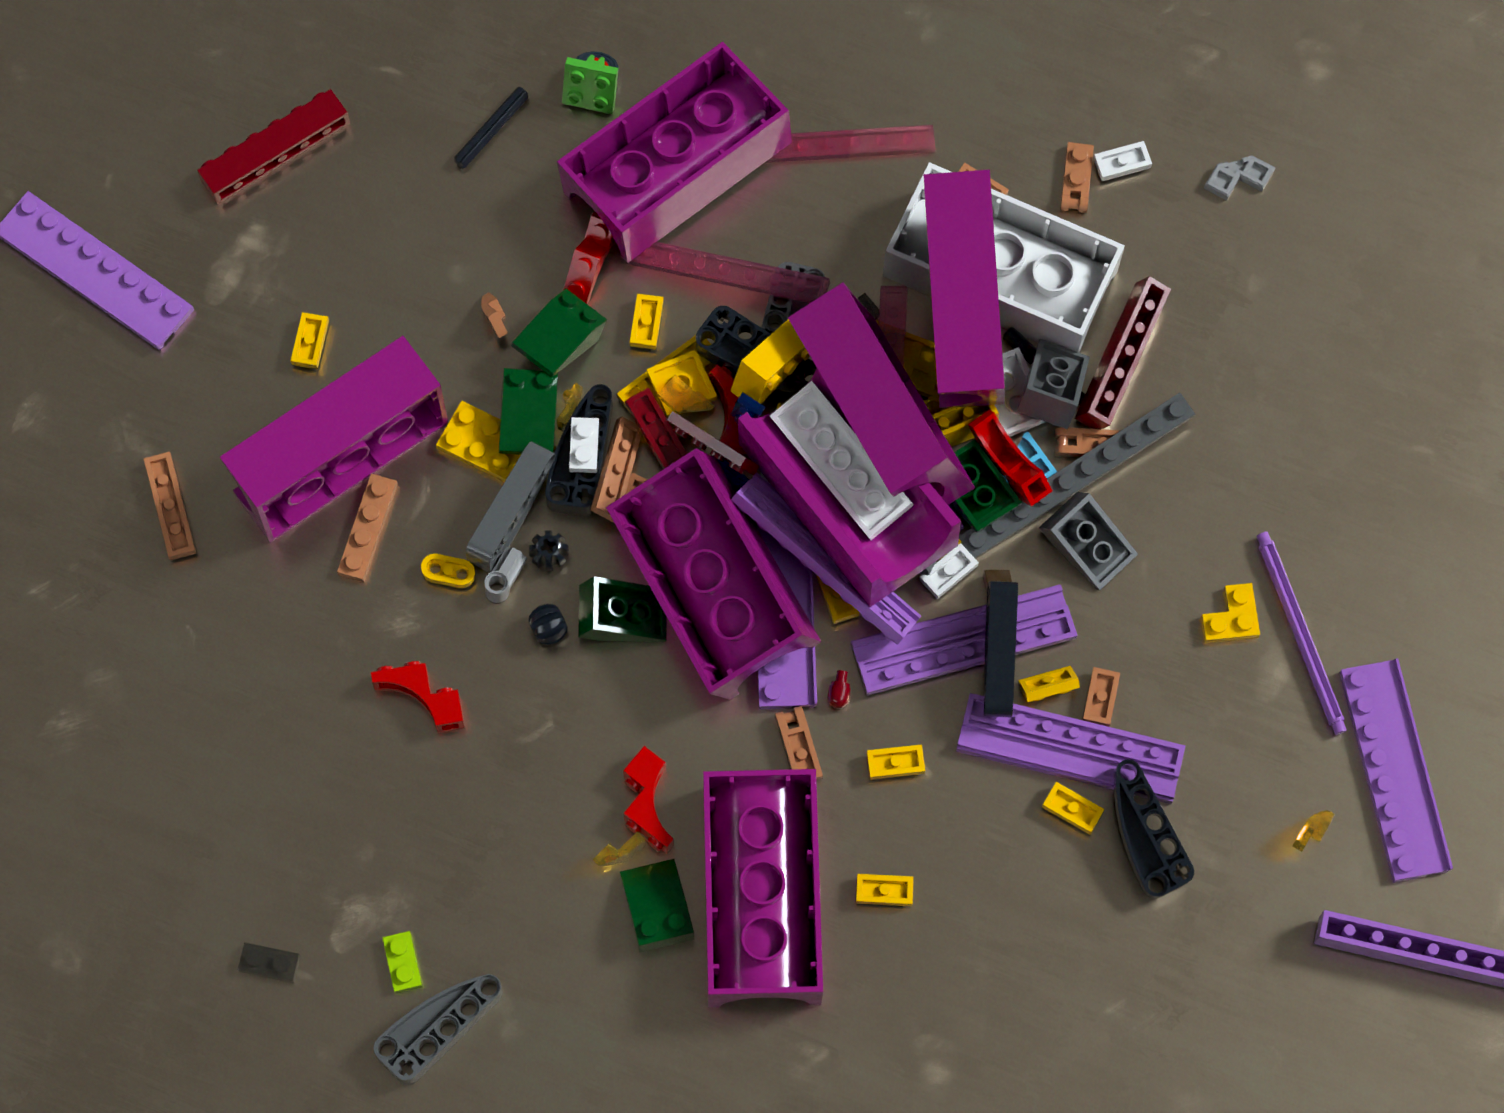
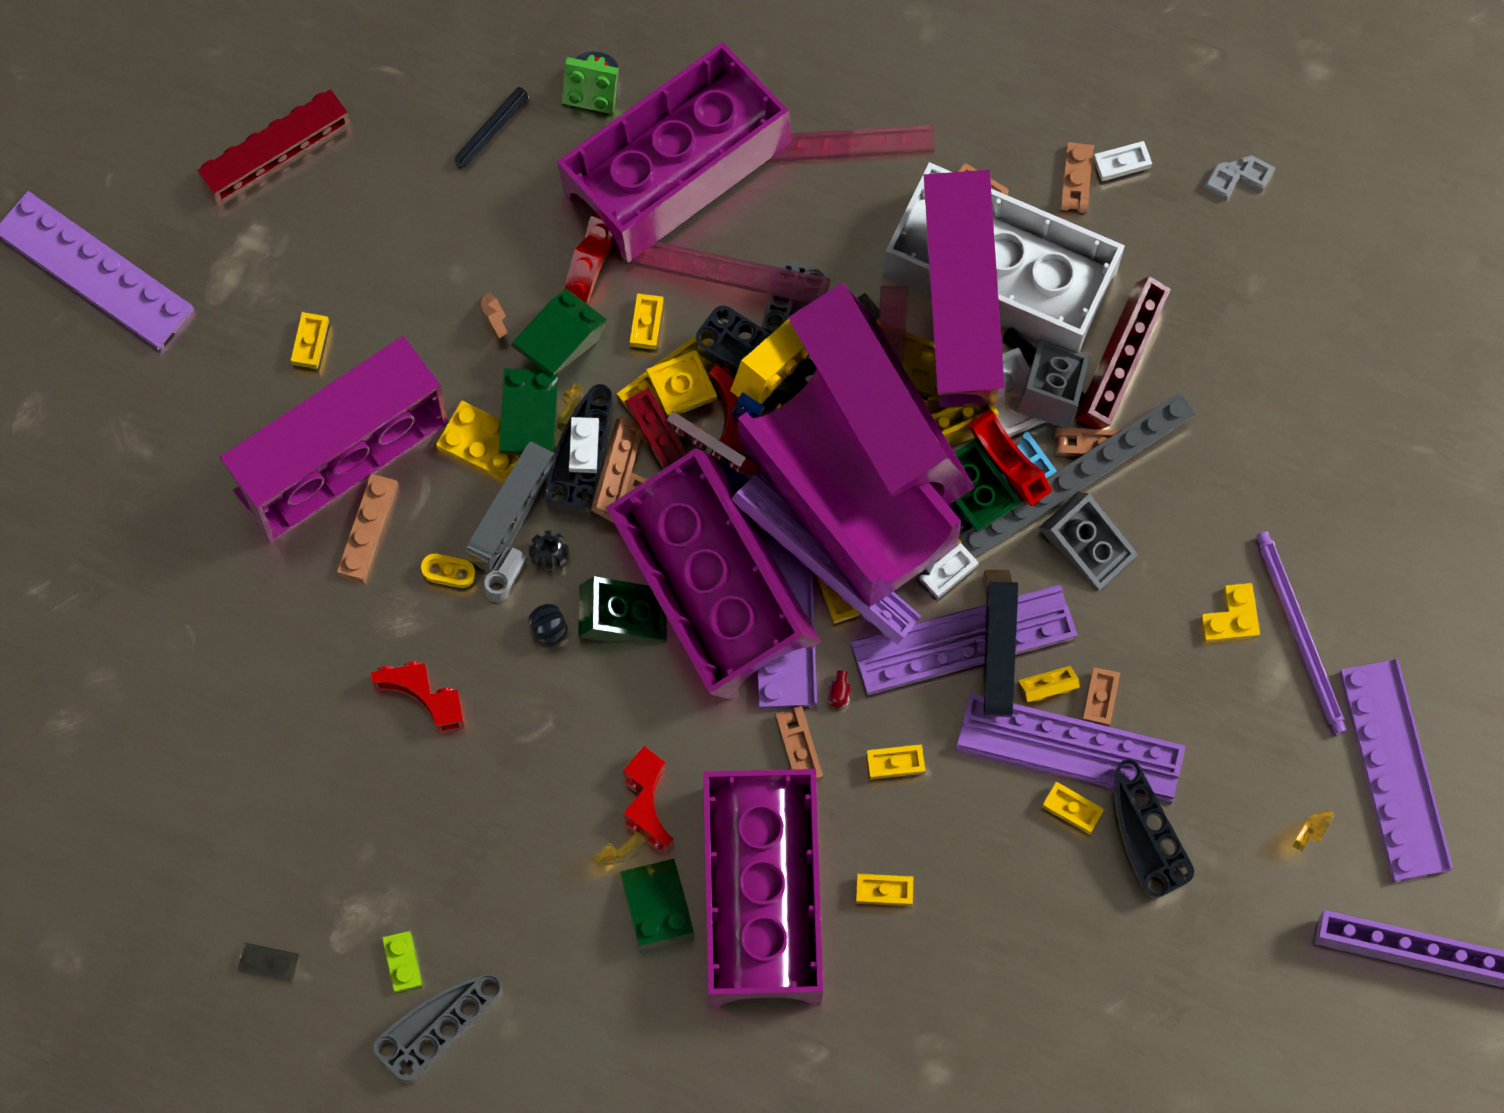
(170, 506): nougat plate -> none
(682, 398): clear yellow slope -> none
(839, 460): white plate -> none

